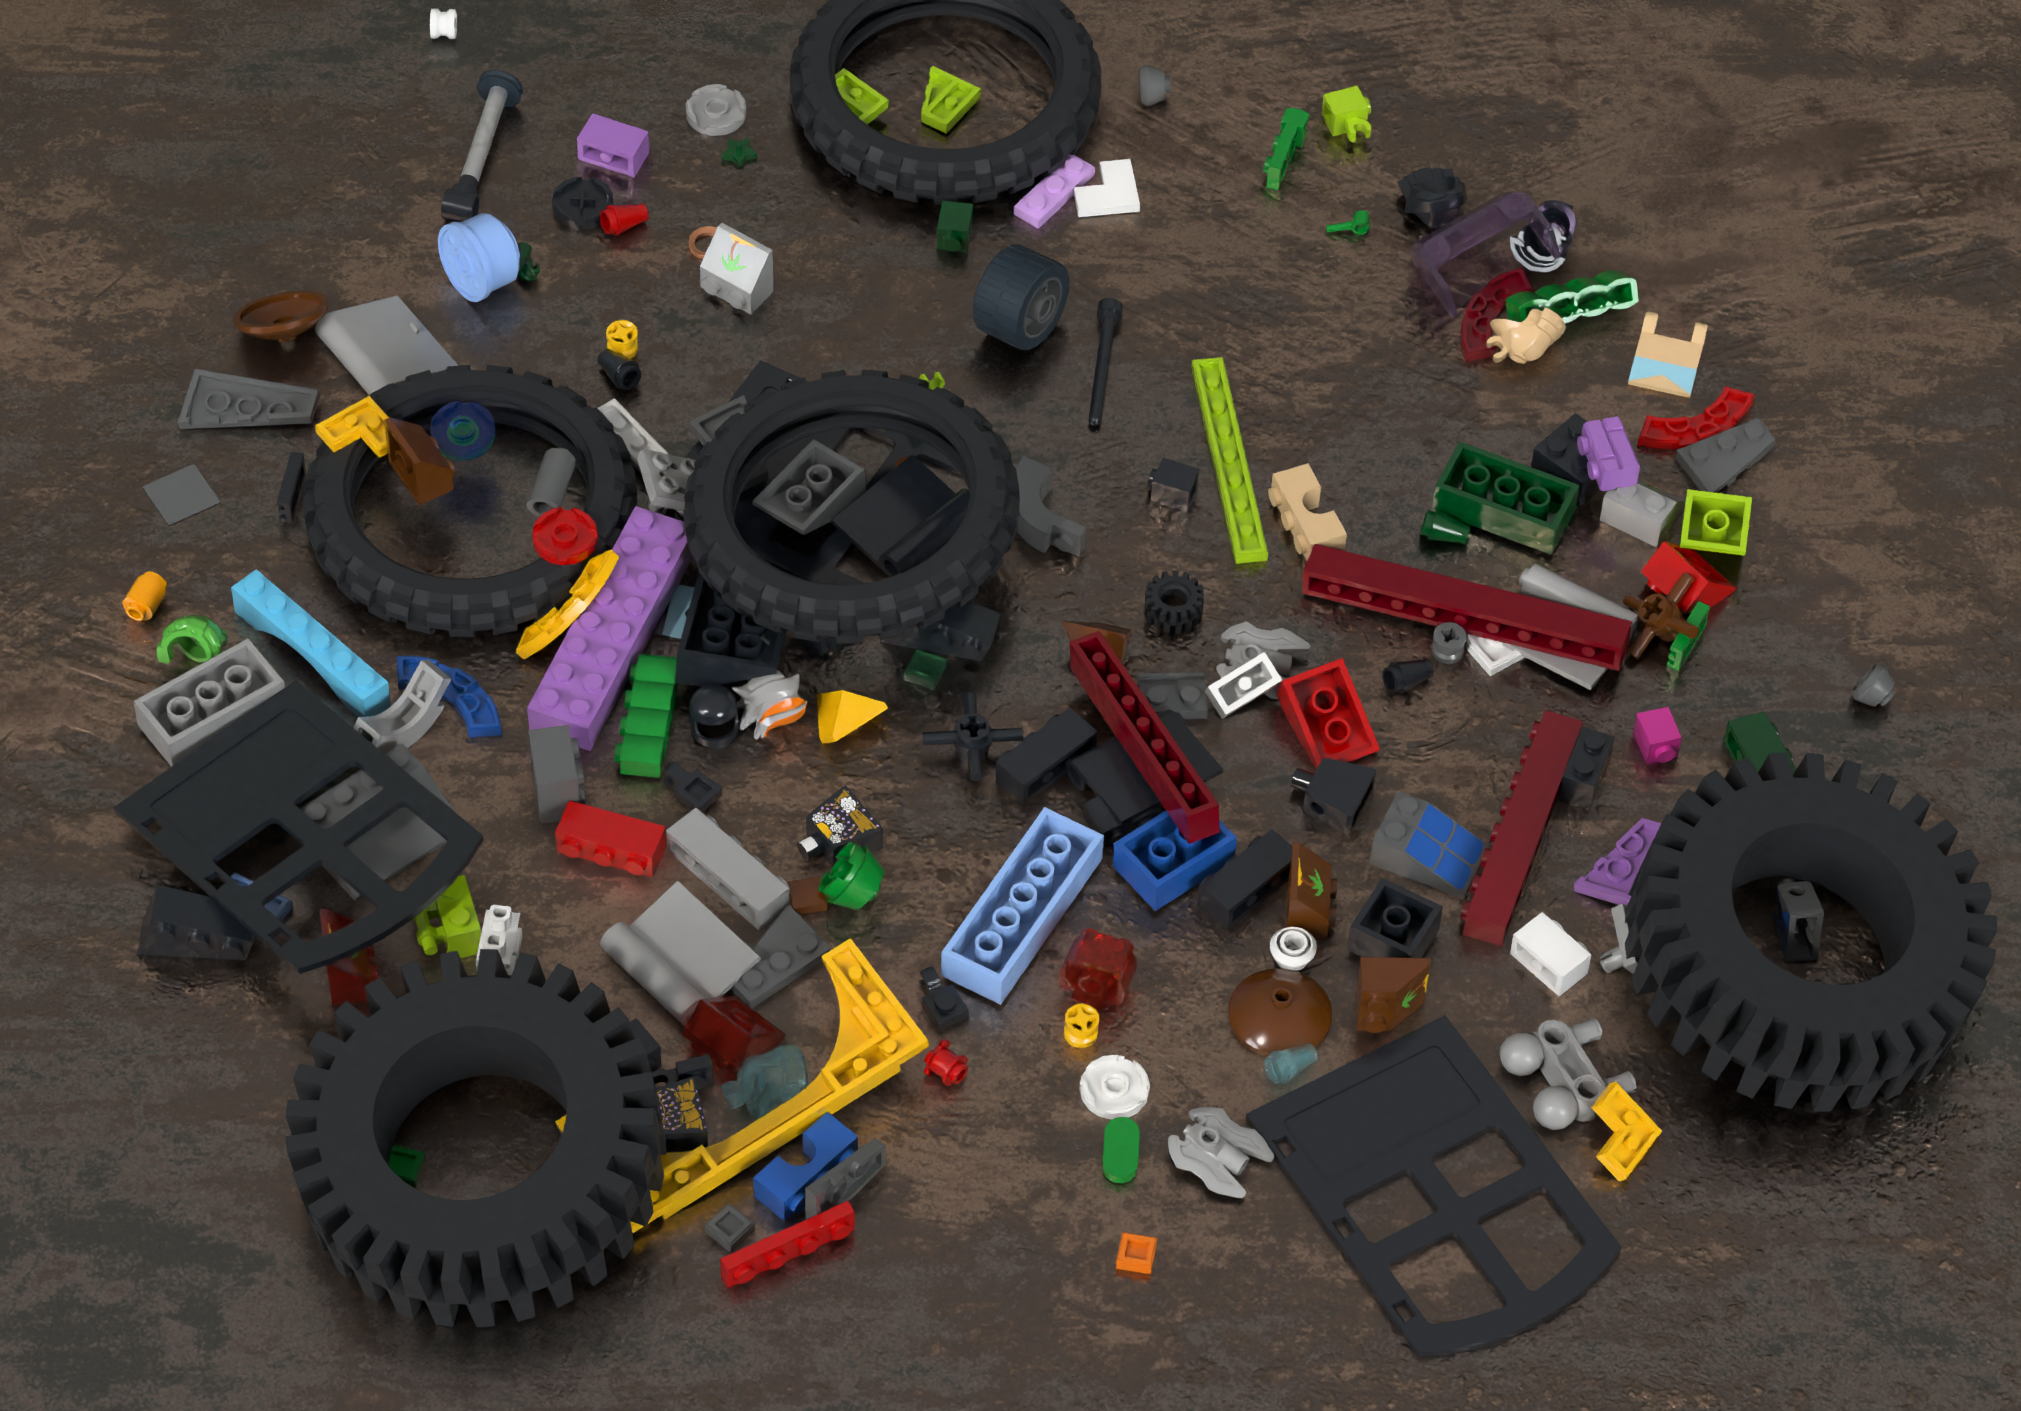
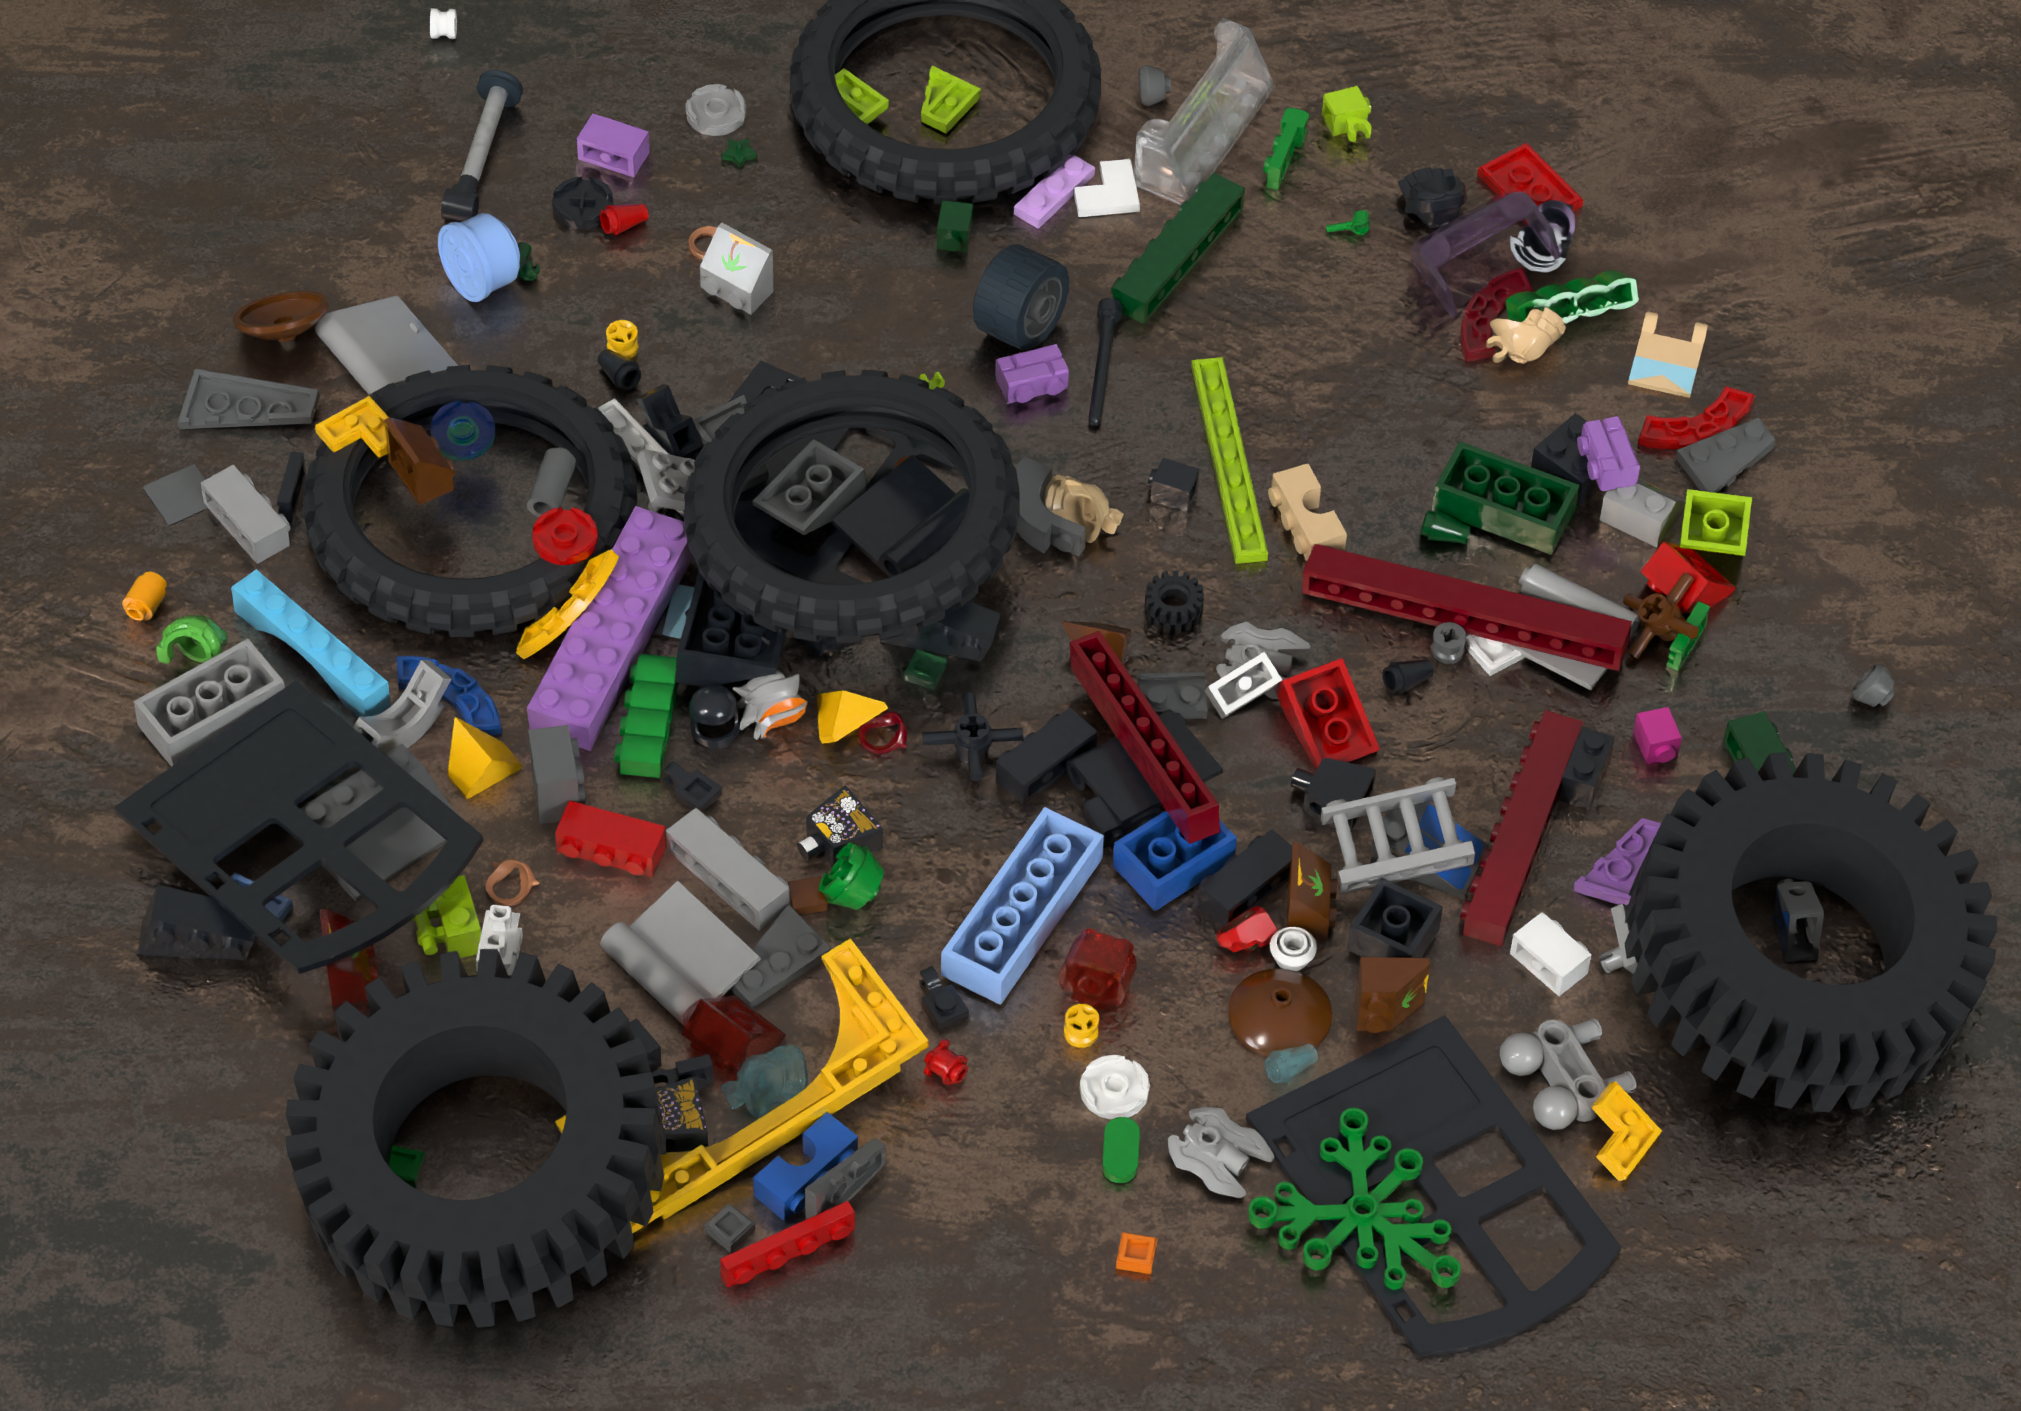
(246, 513): none -> light grey brick
(478, 760): none -> yellow slope
(501, 870): none -> nougat piece
(666, 424): none -> black brick
(884, 720): none -> dark red piece
(1032, 374): none -> medium lavender brick
(1081, 504): none -> tan helmet
(1178, 247): none -> dark green brick
(1190, 147): none -> clear windscreen
(1247, 931): none -> rock
(1396, 1236): none -> green plant
(1420, 860): none -> light grey fence
(1528, 173): none -> red tile

